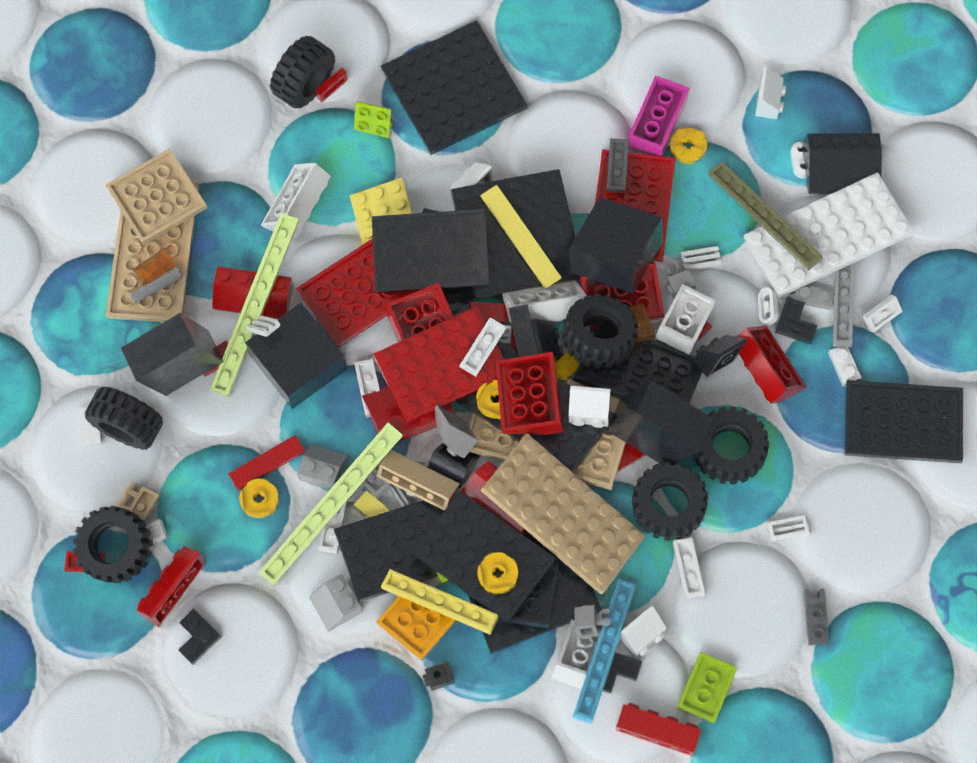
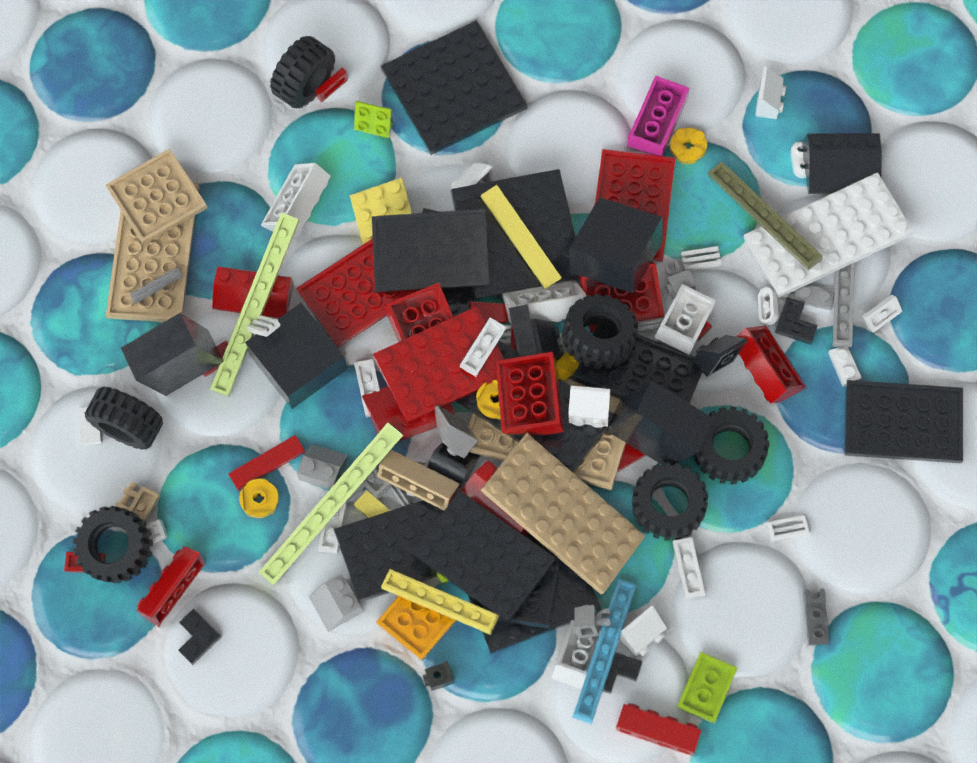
(154, 267): clear orange plate -> none
(492, 583): yellow plate -> none
(617, 165): dark grey plate -> none
(645, 329): clear orange plate -> none

